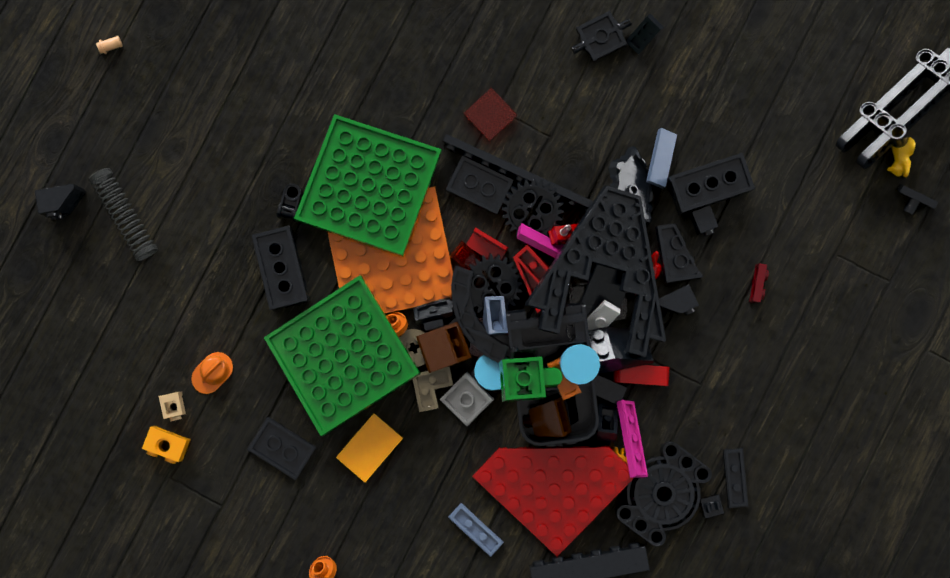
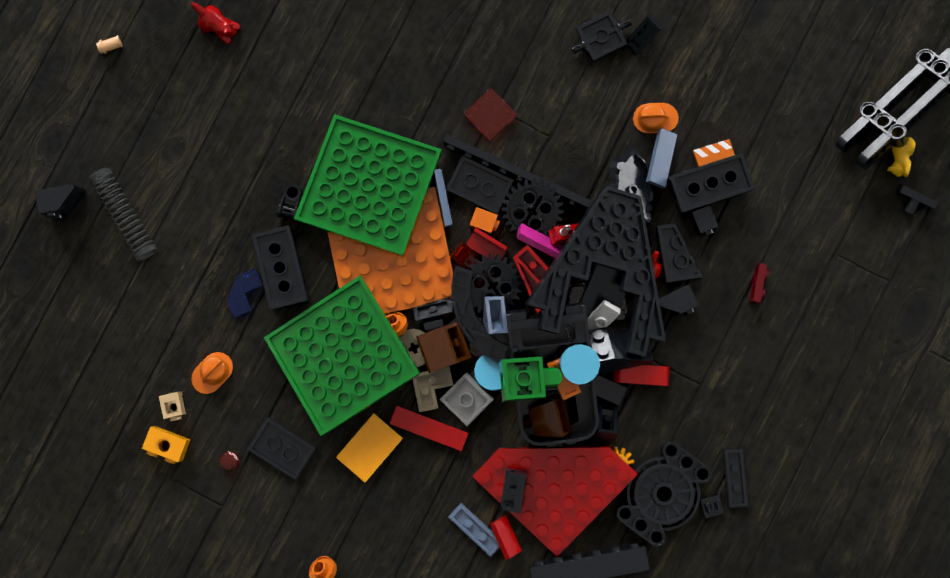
(213, 20): none -> red animal
(229, 460): none -> clear red tile
(237, 298): none -> clear blue tile
(429, 428): none -> red tile
(442, 198): none -> sand blue tile
(484, 221): none -> orange brick
(505, 537): none -> red tile
(514, 490): none -> black hinge
(632, 439): dark pink tile -> none
(653, 116): none -> orange piece
(713, 152): none -> orange tile

